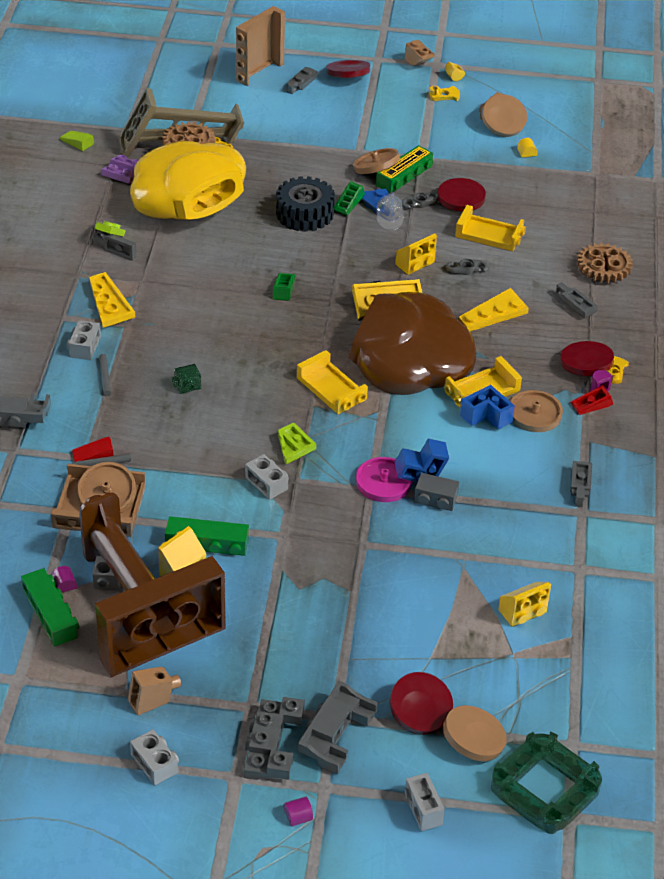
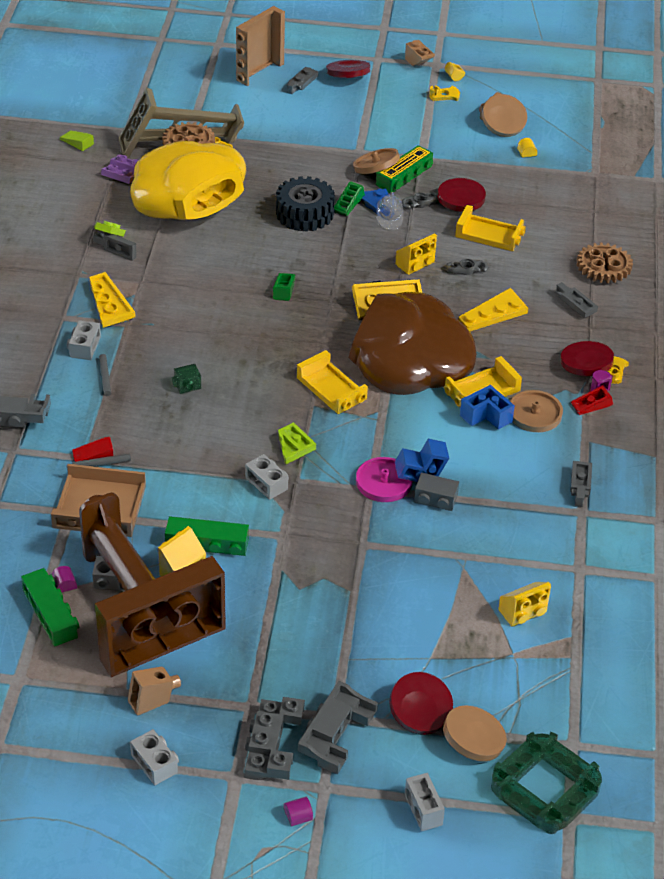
(108, 478): medium nougat piece -> none

